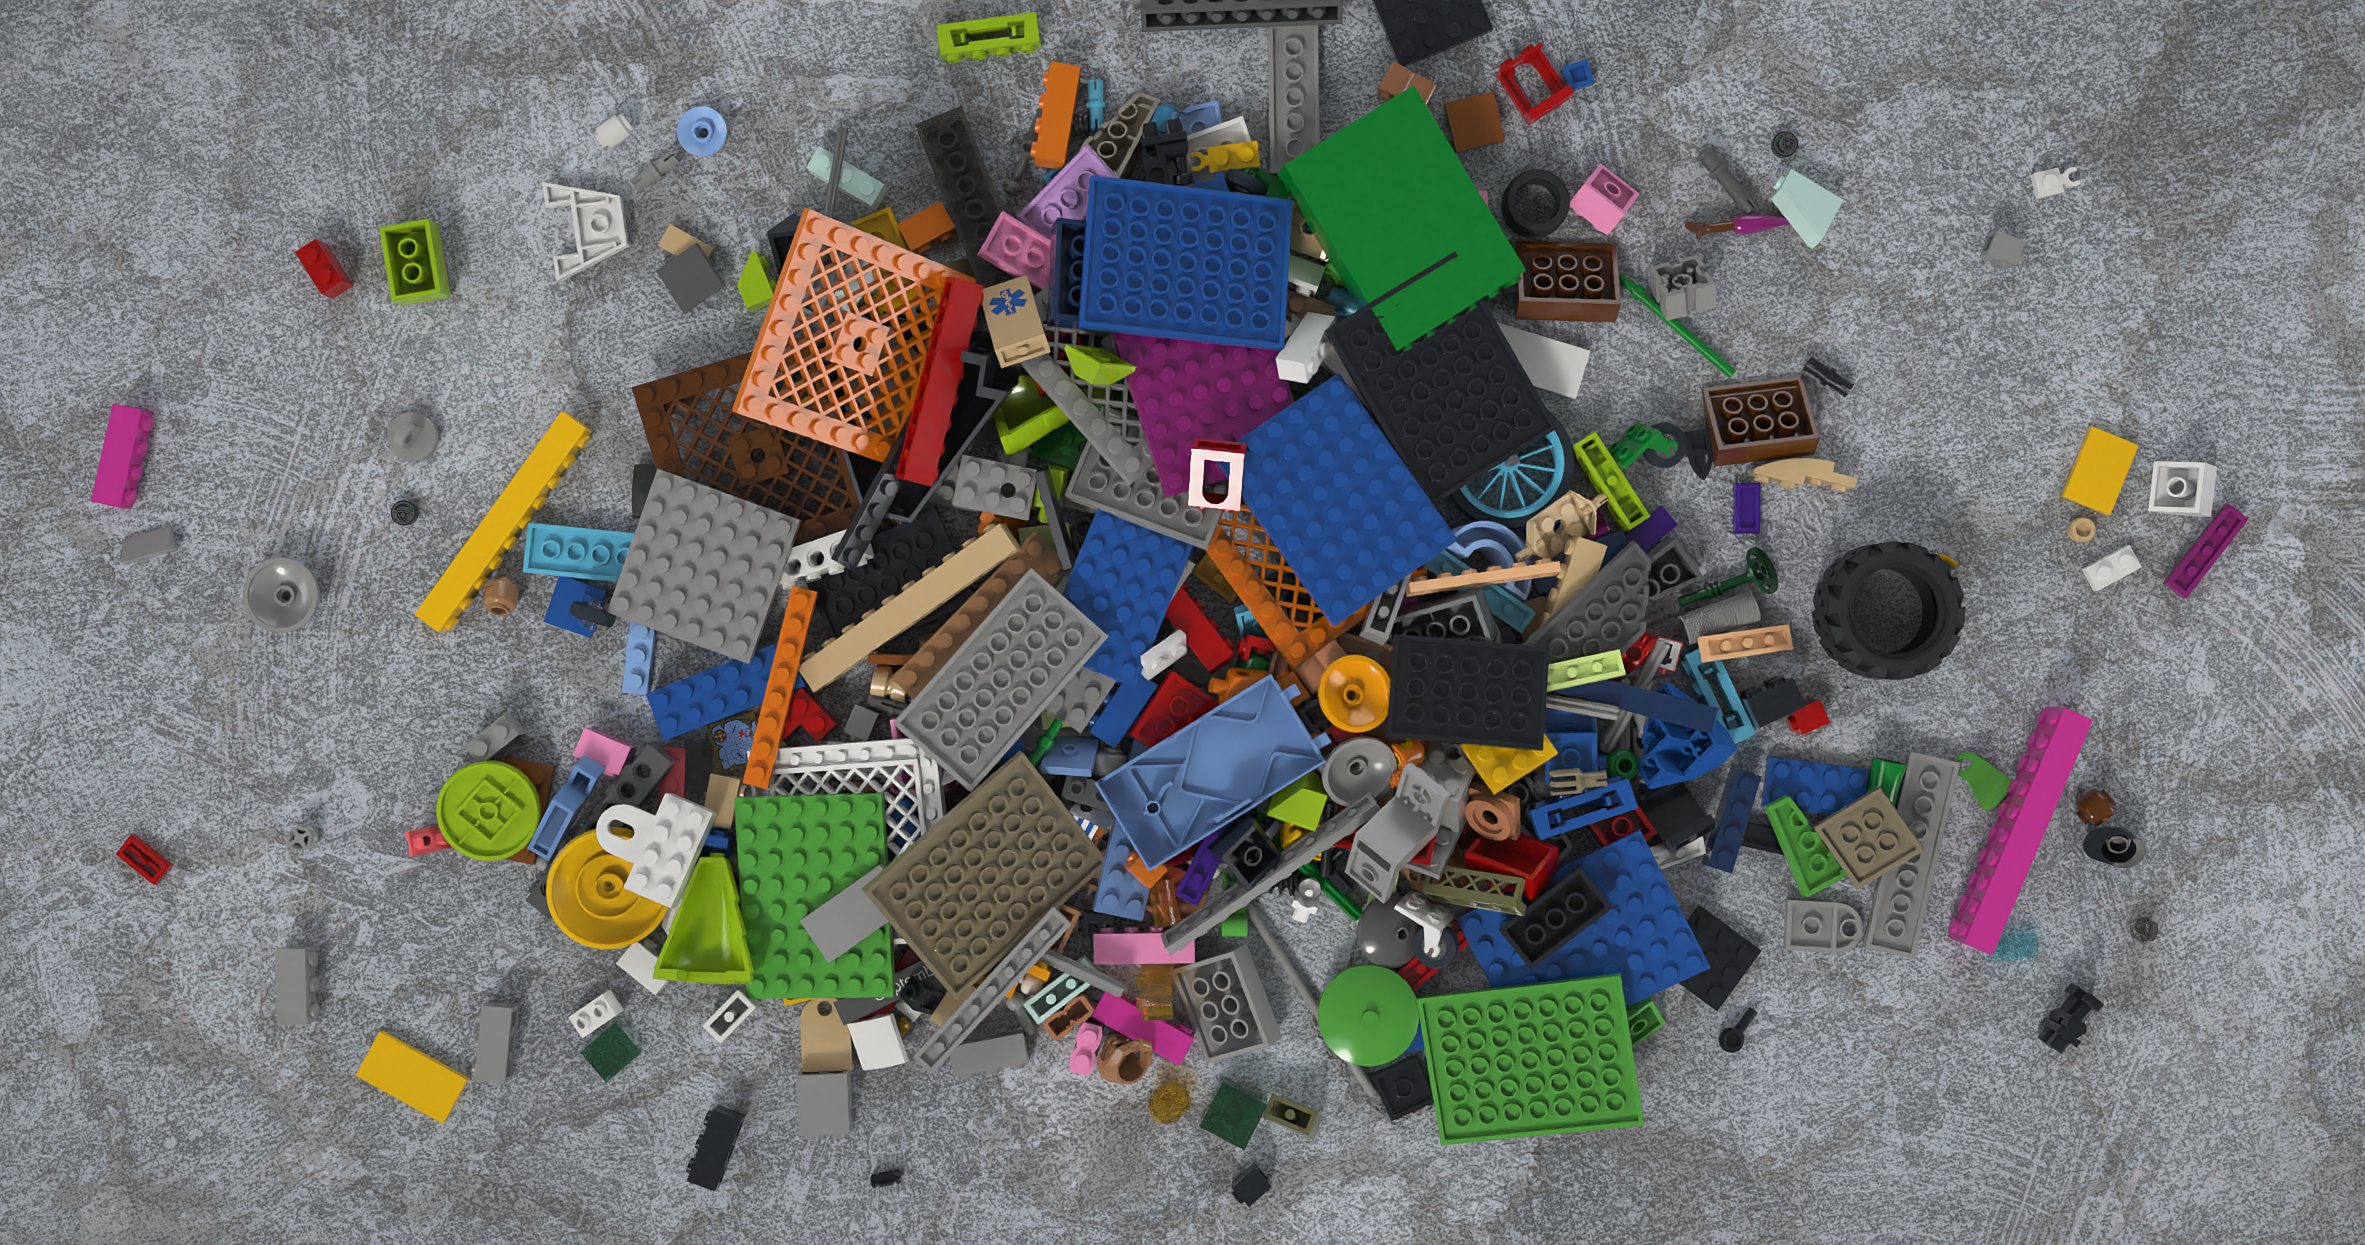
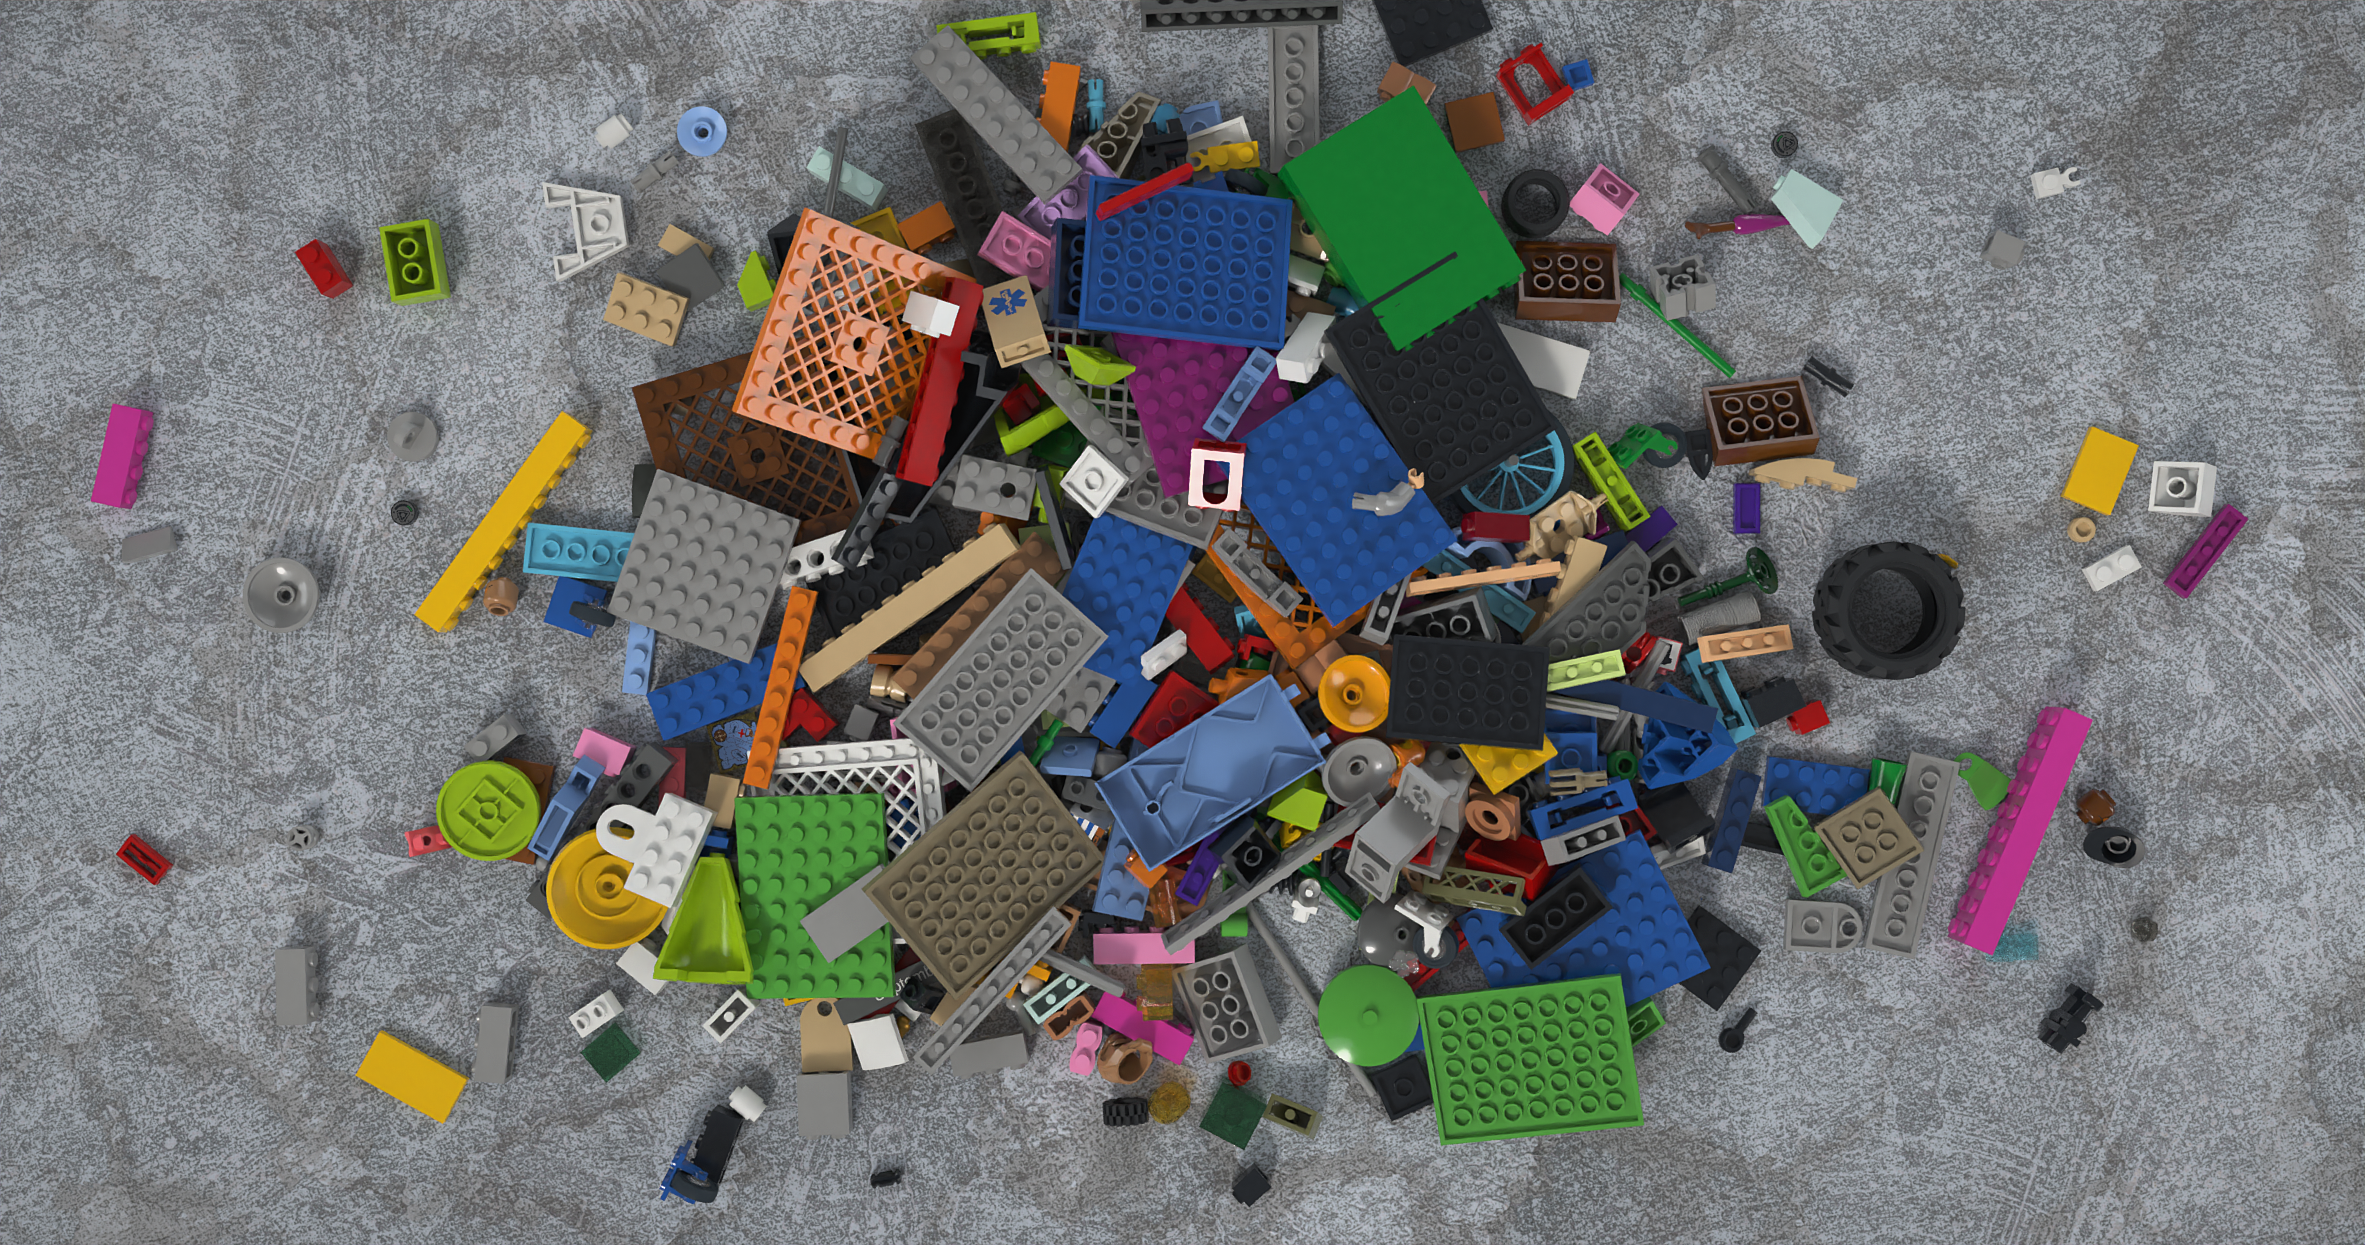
(646, 309): none -> tan plate
(690, 1182): none -> plate
(747, 1103): none -> white brick
(890, 441): none -> dark grey pin
(930, 315): none -> white brick
(996, 115): none -> light grey plate
(1021, 405): none -> red panel
(1094, 481): none -> white plate
(1125, 1111): none -> black tyre
(1144, 191): none -> red tile
(1239, 394): none -> medium blue slope
(1239, 1073): none -> red plate
(1255, 574): none -> light grey slope
(1390, 502): none -> light grey arm
(1404, 963): none -> clear plant
(1496, 527): none -> dark red brick
(1583, 840): none -> light grey brick

